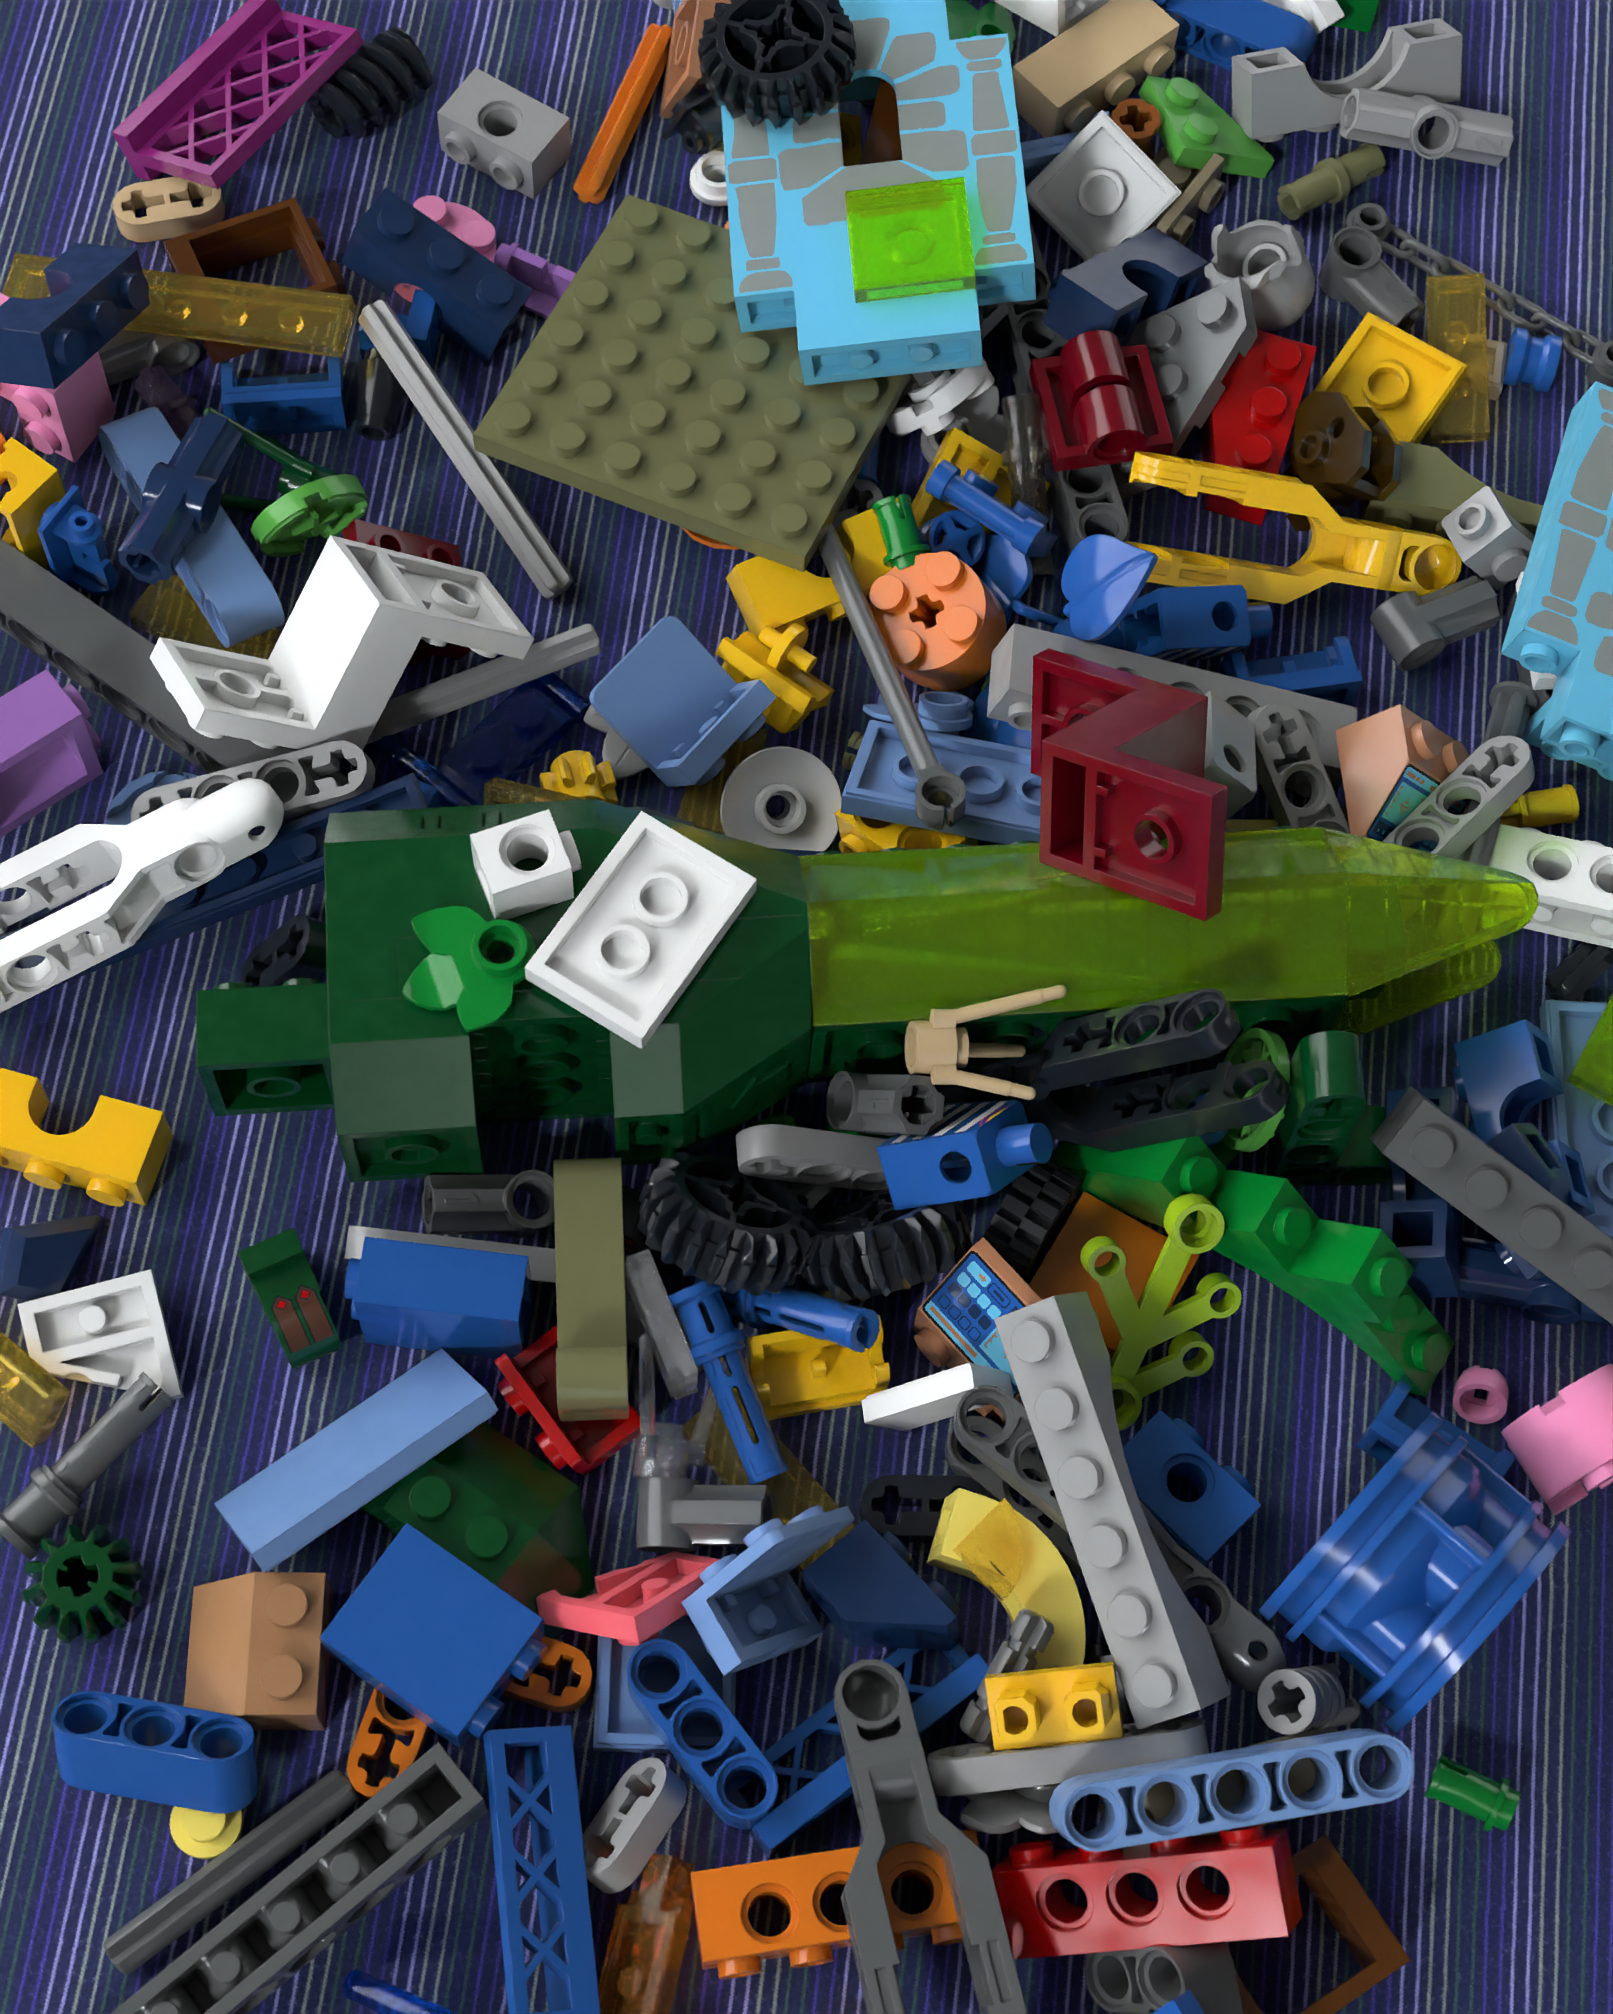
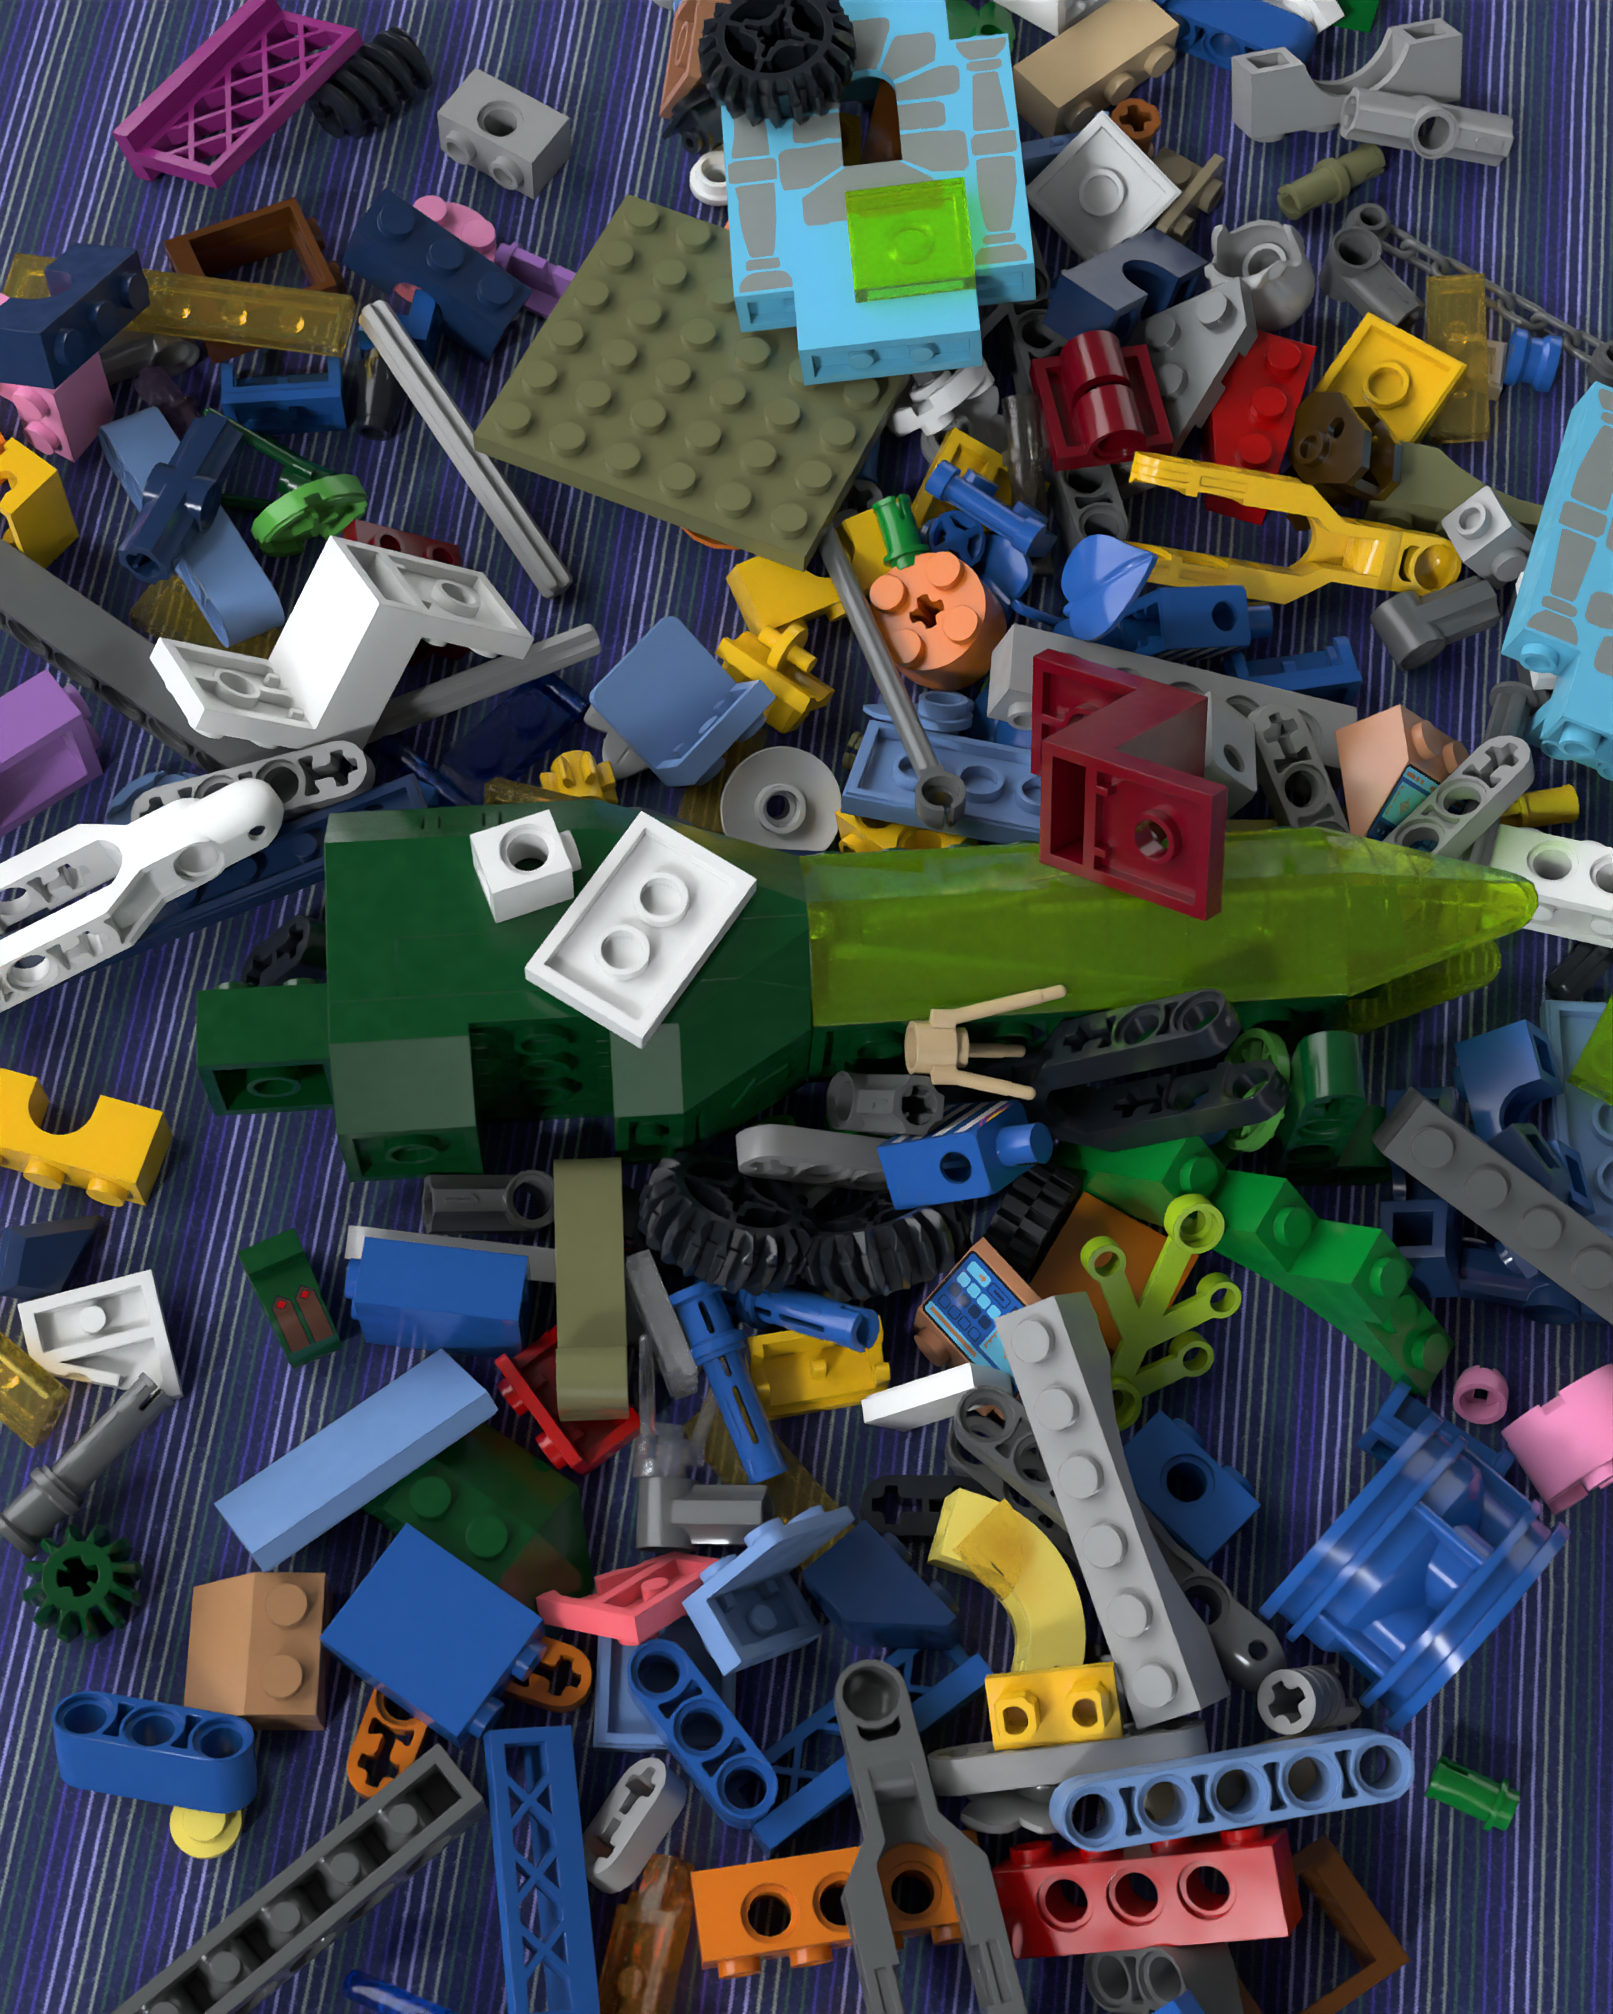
(76, 545): blue hinge -> none
(167, 208): tan beam -> none
(230, 1872): dark grey axle -> none
(460, 967): green plate -> none
(624, 115): orange axle -> none
(1029, 1634): dark grey axle -> none
(1198, 128): bright green wing -> none

